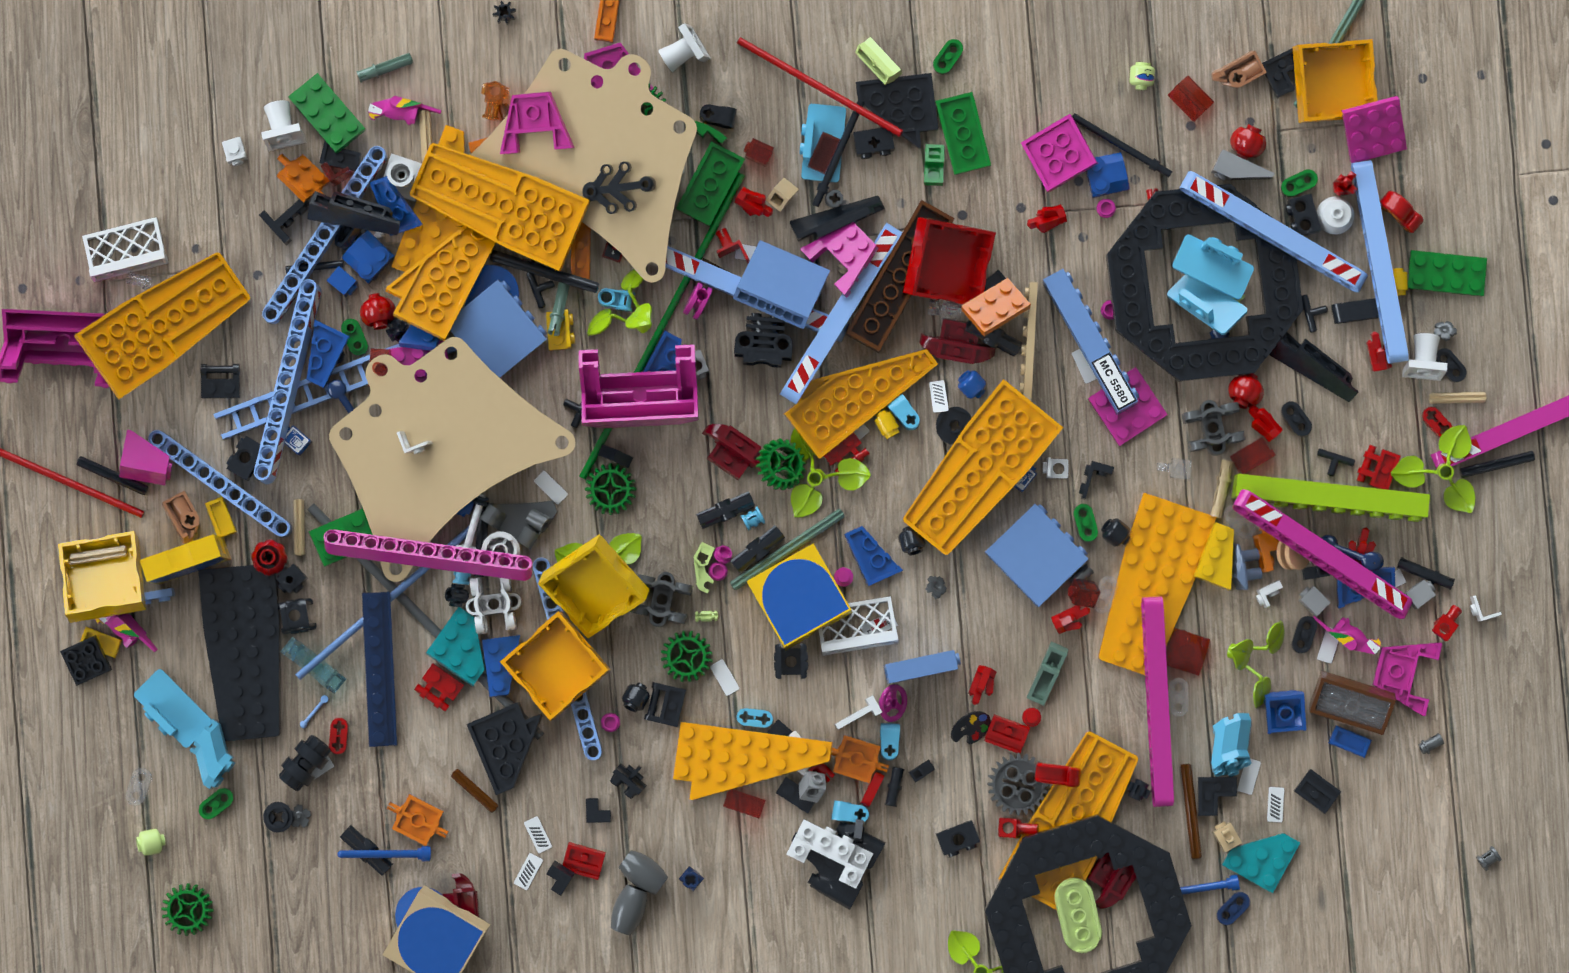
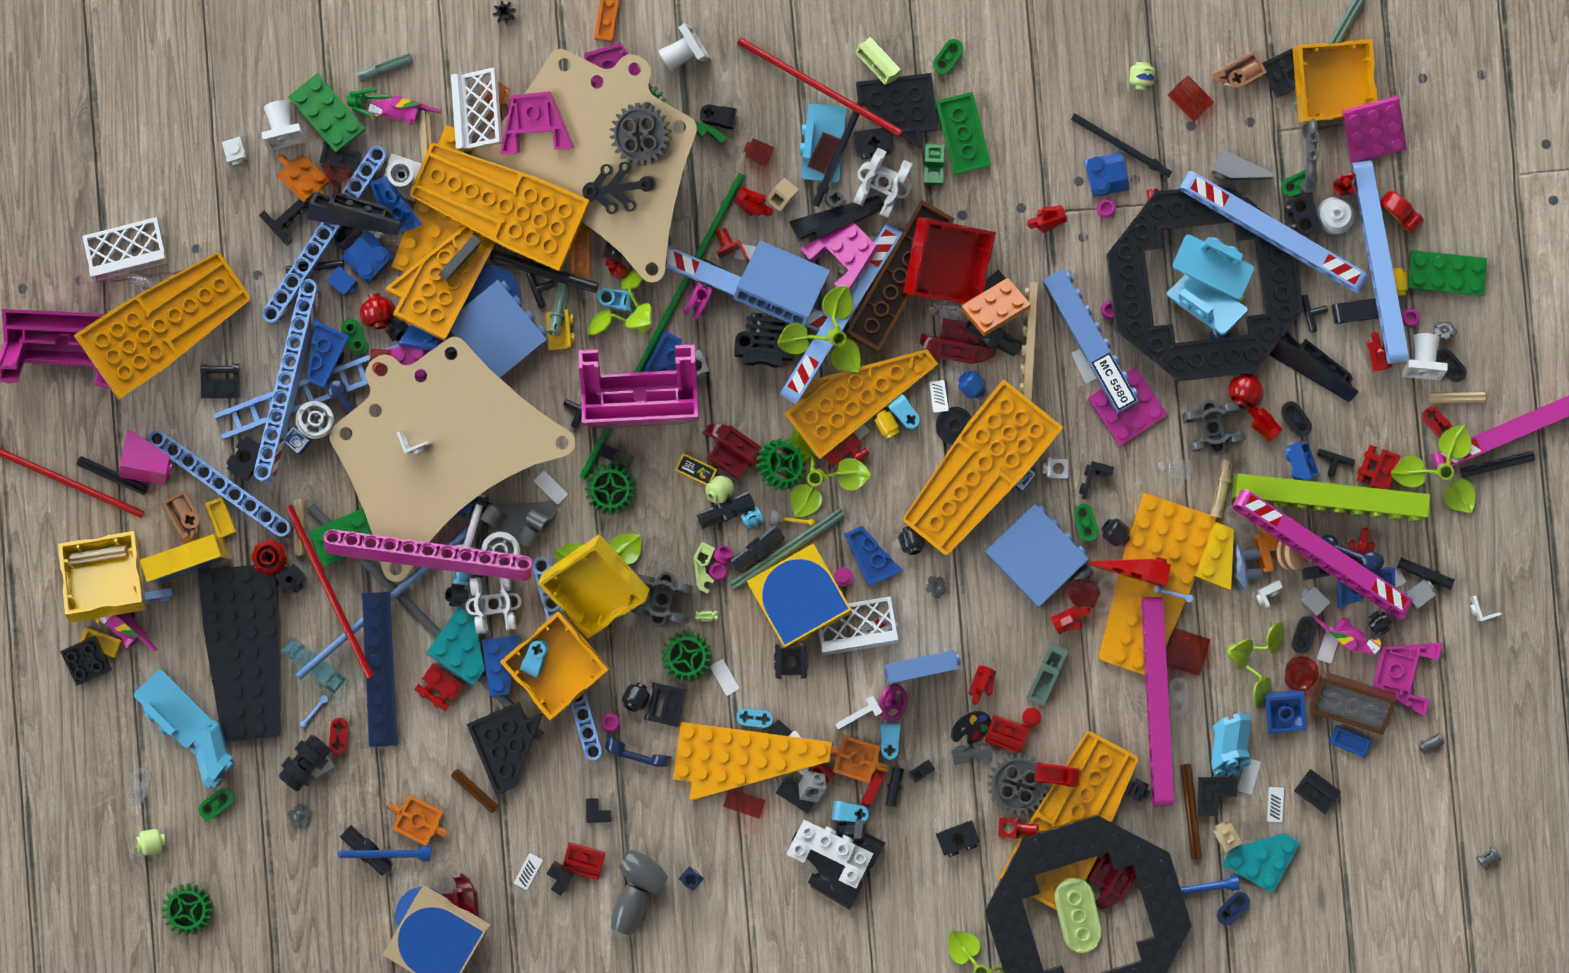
(269, 817): black gear -> none
(302, 624): black piece -> none
(314, 419): none -> white cone
(329, 592): none -> red piece
(357, 99): none -> green plant
(460, 258): none -> dark grey beam
(462, 114): none -> white fence
(533, 661): none -> medium azure piece
(537, 834): white sticker -> none
(616, 268): none -> red cylinder
(617, 747): none -> dark blue piece
(630, 777): black hips -> none
(657, 132): none -> dark grey gear
(695, 469): none -> tile
(710, 184): green plate -> none
(719, 489): none -> yellowish green head
(777, 518): none -> hinge
(846, 355): none -> lime plant
(872, 180): none -> white piece
(962, 753): none -> dark grey piece
(1059, 153): dark pink plate -> none
(1145, 570): none -> red wedge
(1188, 598): none -> light blue hinge
(1248, 142): red plant -> none
(1252, 456): clear red panel -> none
(1301, 673): none -> clear red hat
(1302, 461): none -> blue slope
(1310, 131): none -> dark grey bar
(1379, 623): none -> black gear
(1410, 318): none -> dark pink plate
(1447, 623): red bracket -> none

